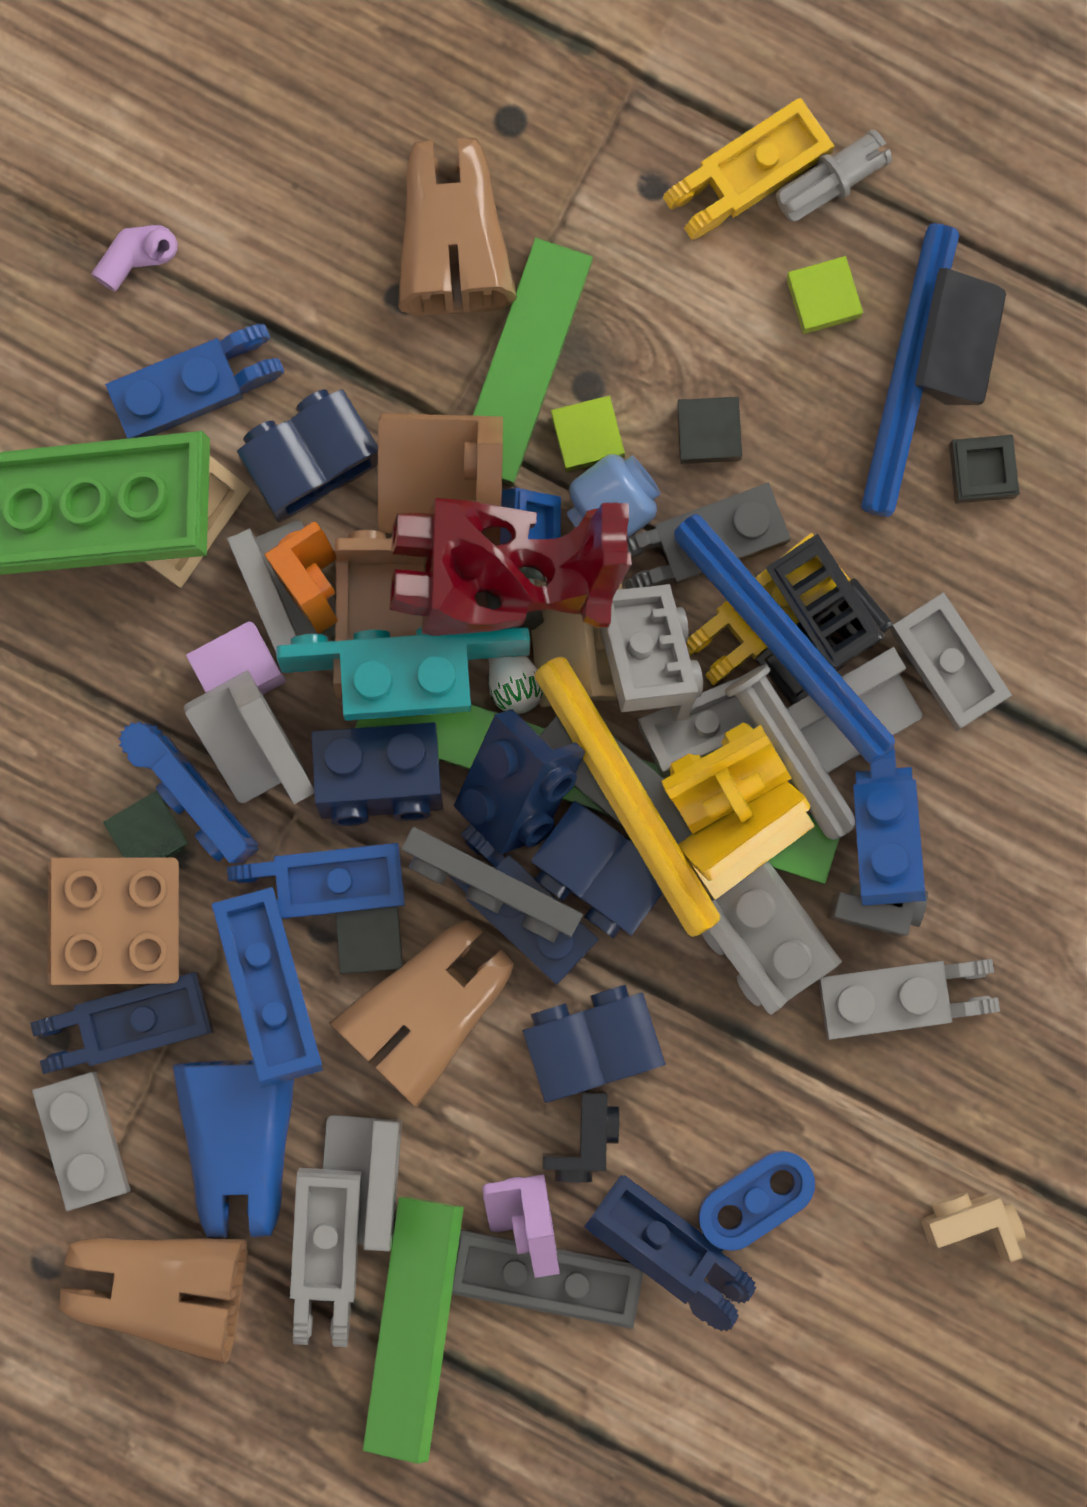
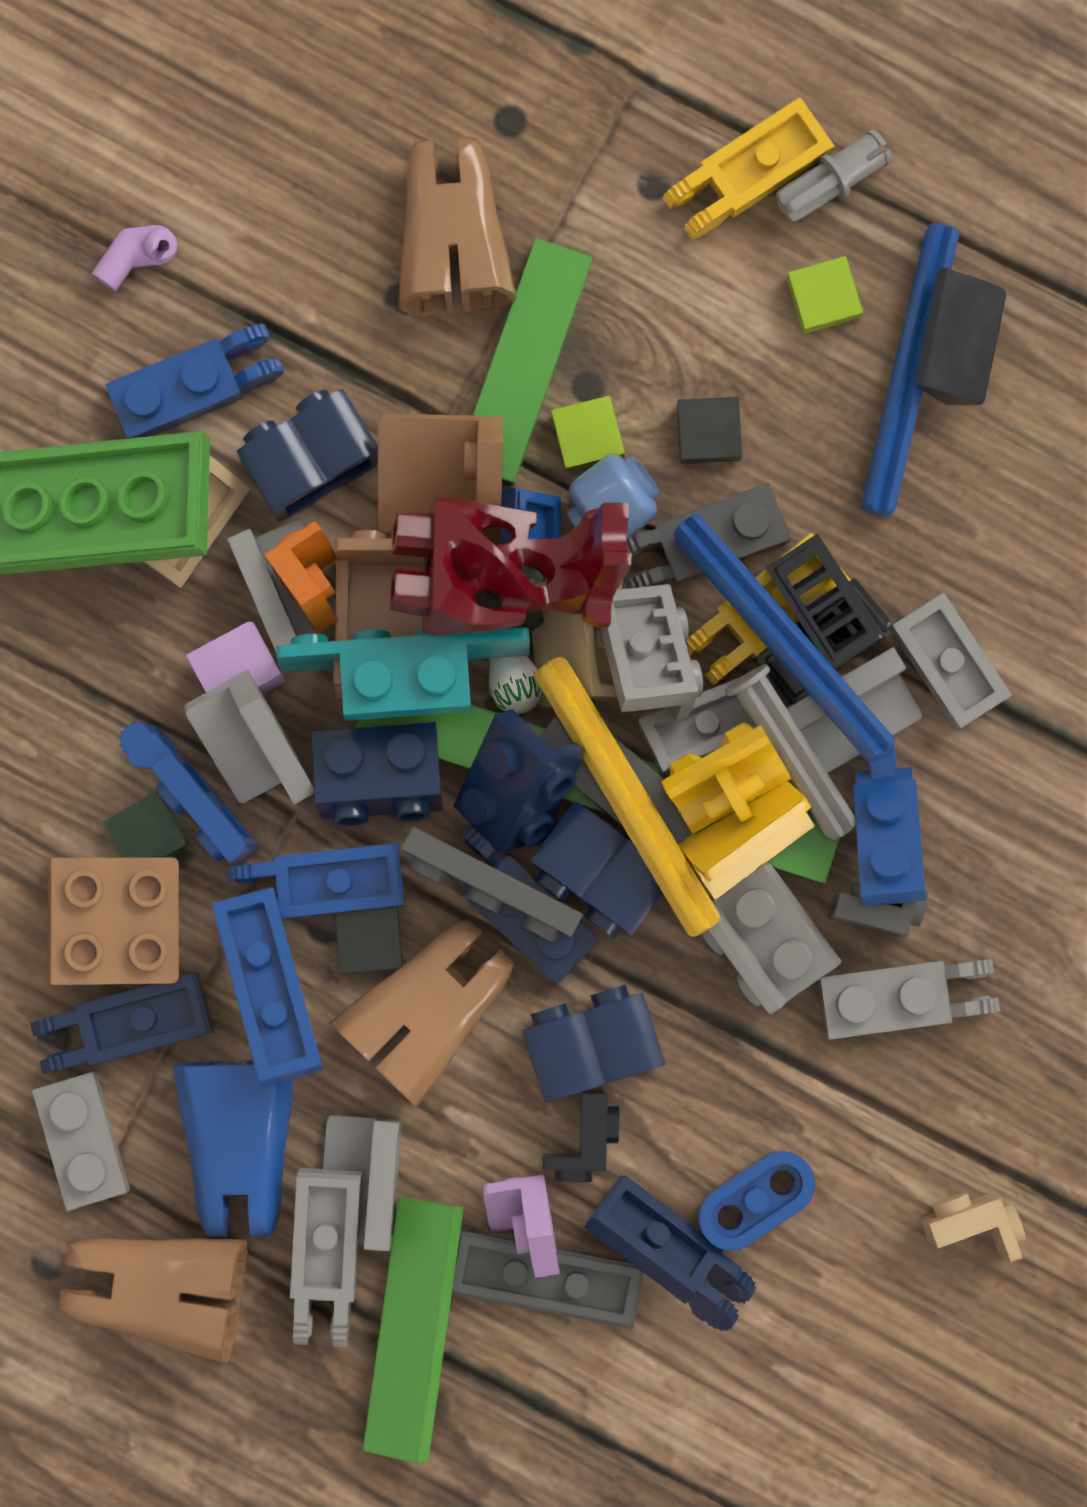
(984, 468): pearl dark grey tile -> none

